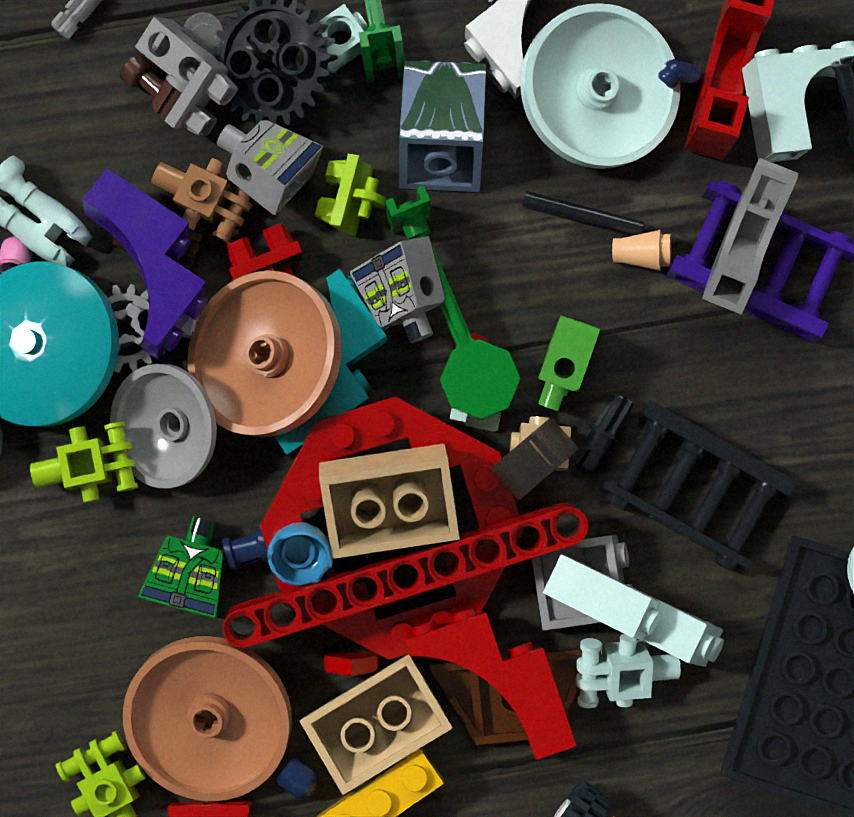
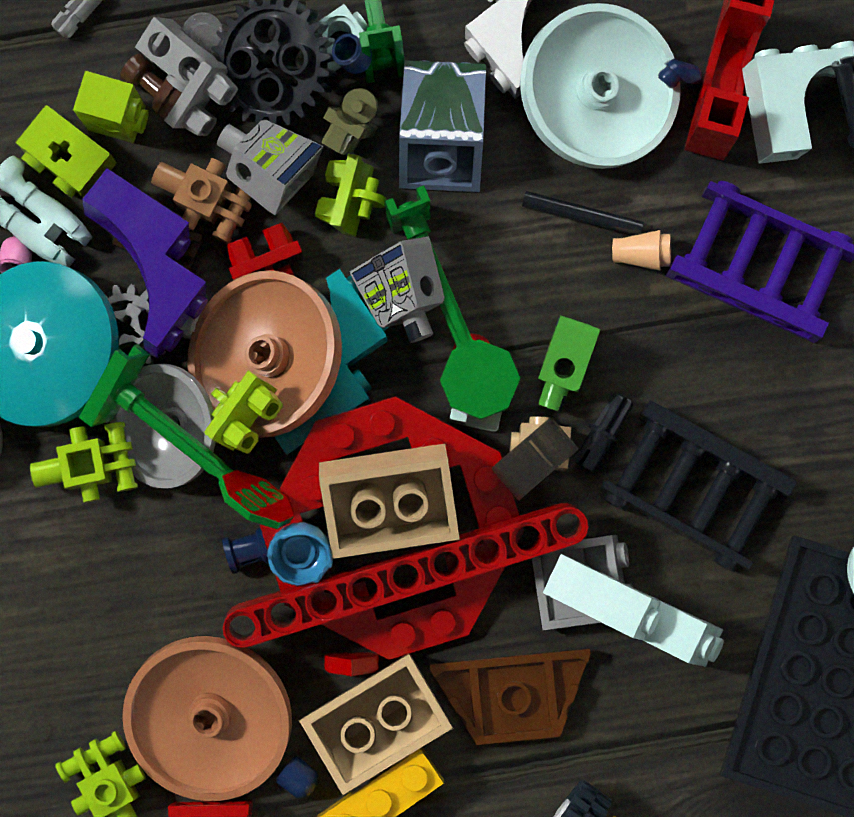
(51, 134): none -> lime brick
(110, 107): none -> lime brick
(188, 572): torso -> none
(240, 409): none -> lime hips
(245, 493): none -> green piece
(349, 55): none -> dark blue piece
(350, 121): none -> olive hips
(520, 678): red arch -> none
(621, 670): light aqua piece -> none
(749, 235): light grey arch -> none

